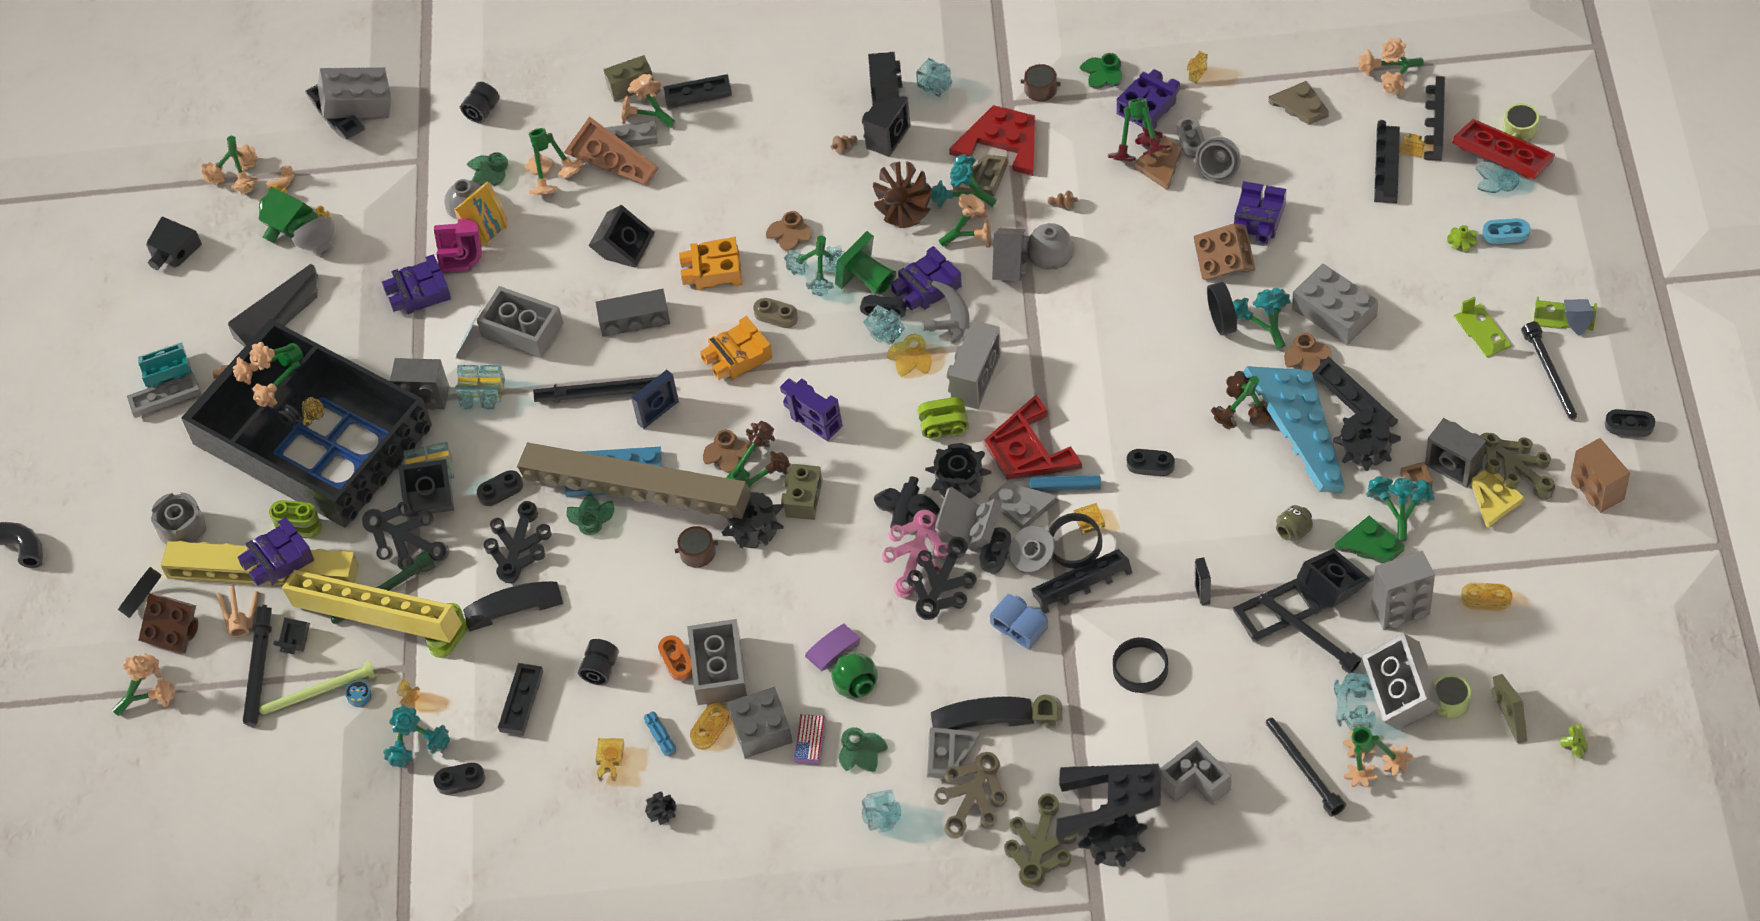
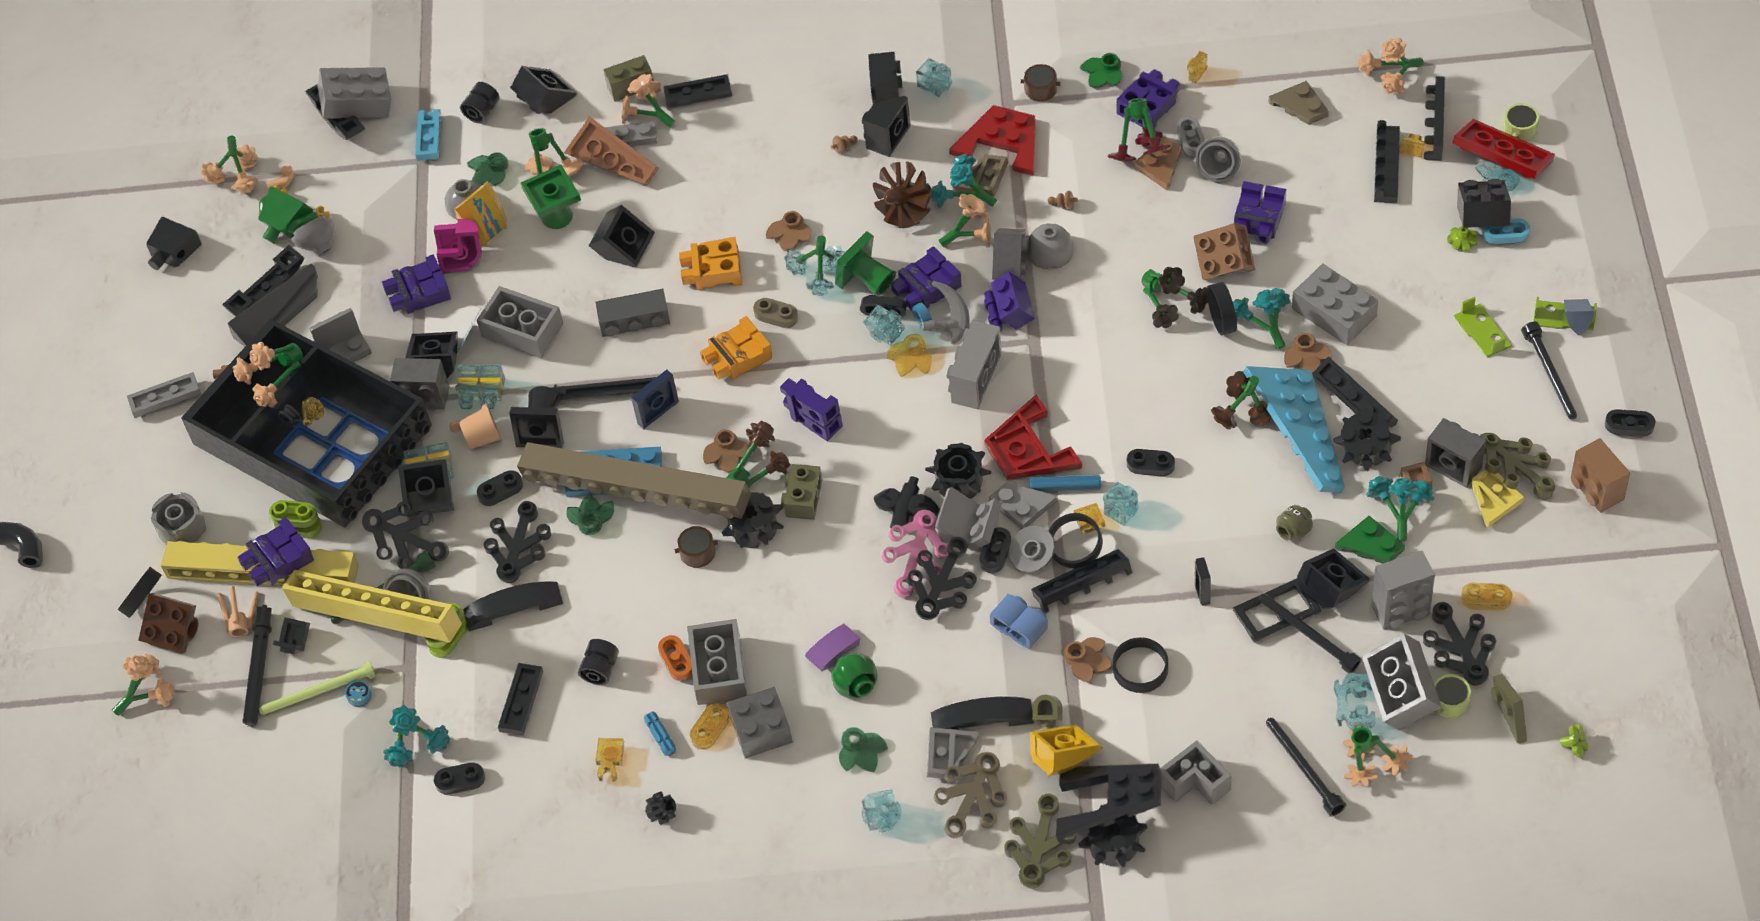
(164, 365): teal brick -> none
(285, 267): none -> black slope
(341, 336): none -> light grey bracket
(402, 580): none -> light grey piece
(409, 695): clear yellow plate -> none
(428, 134): none -> medium azure plate
(435, 346): none -> black slope
(478, 428): none -> light nougat hat
(539, 421): none -> black plant
(541, 89): none -> black slope
(551, 196): none -> green plant
(810, 739): tile -> none
(921, 313): none -> dark azure tile
(943, 417): lime brick -> none
(1008, 302): none -> dark purple brick
(1062, 748): none -> yellow slope
(1090, 659): none -> medium nougat plate
(1120, 503): none -> clear light blue brick
(1170, 282): none -> dark brown plant
(1460, 645): none -> black plant
(1484, 203): none -> black brick

